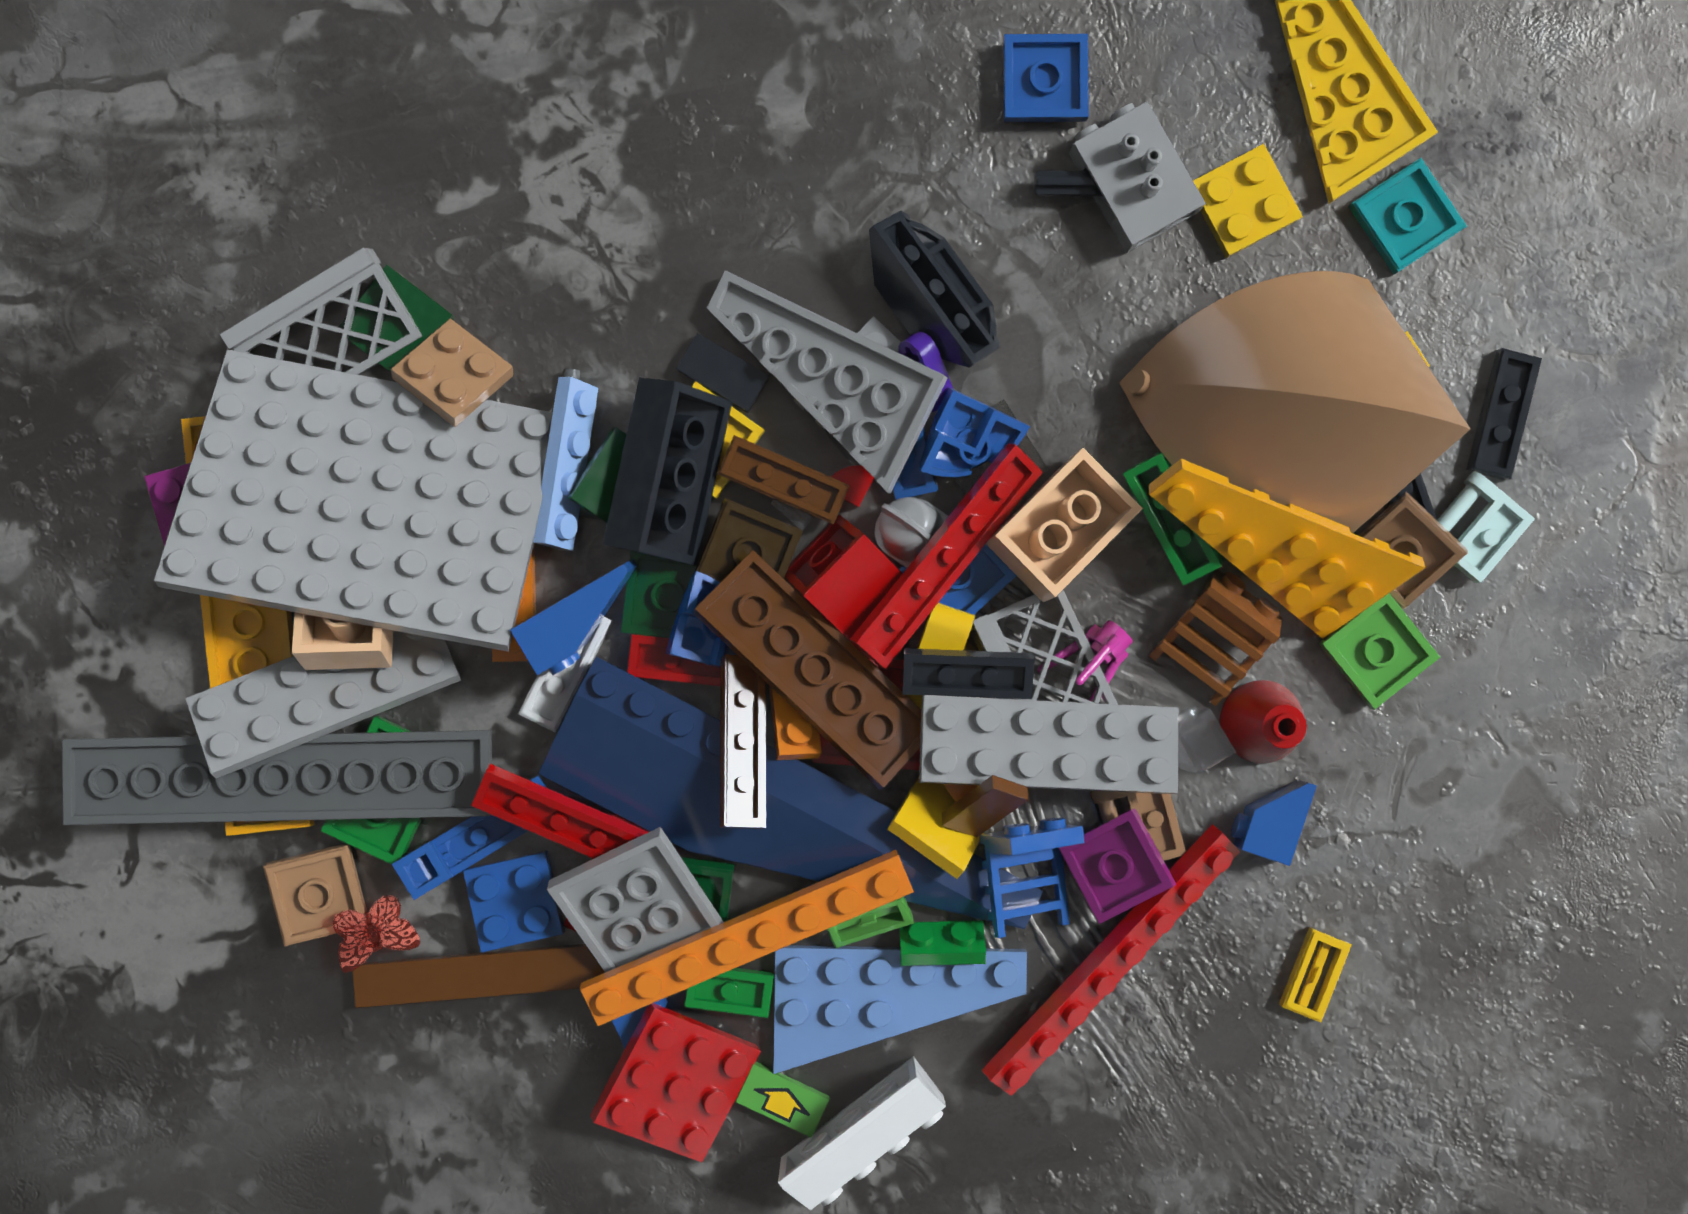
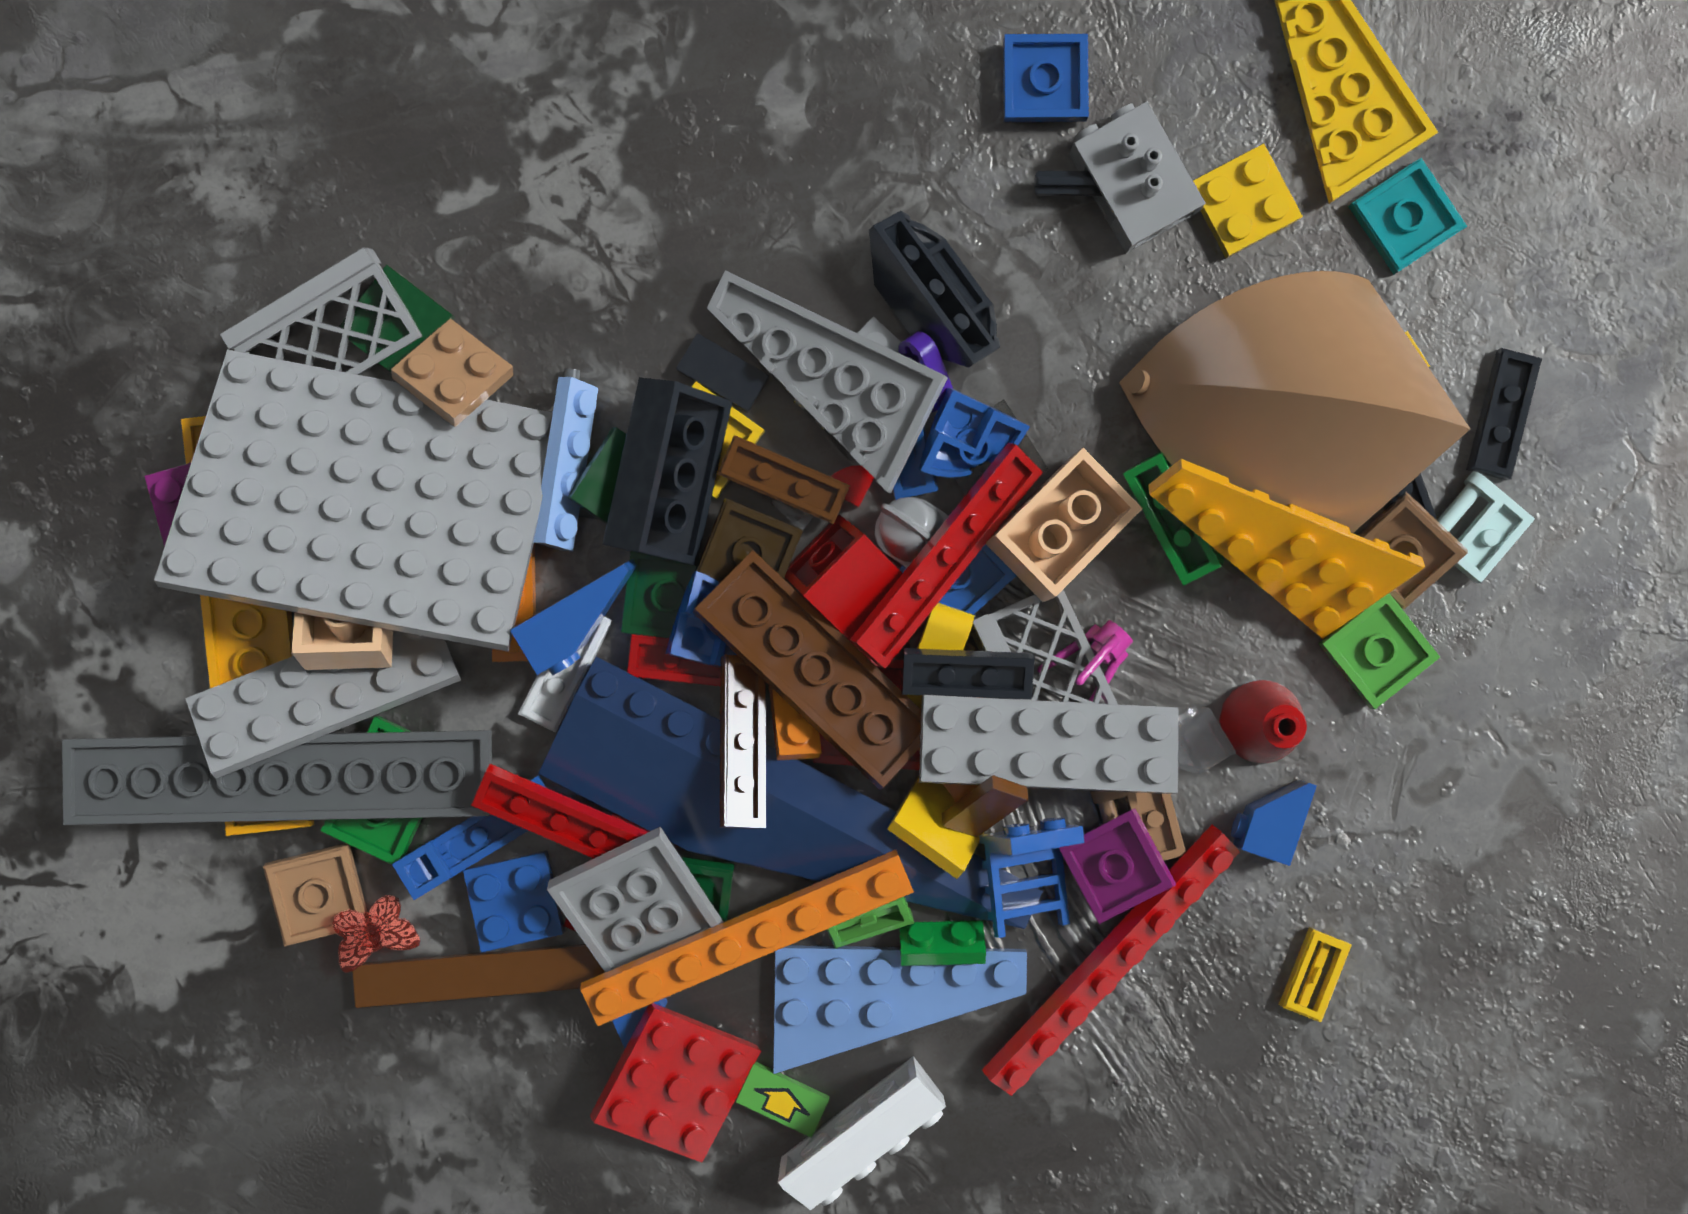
(734, 992): green plate -> none
(1235, 615): dark orange plate -> none

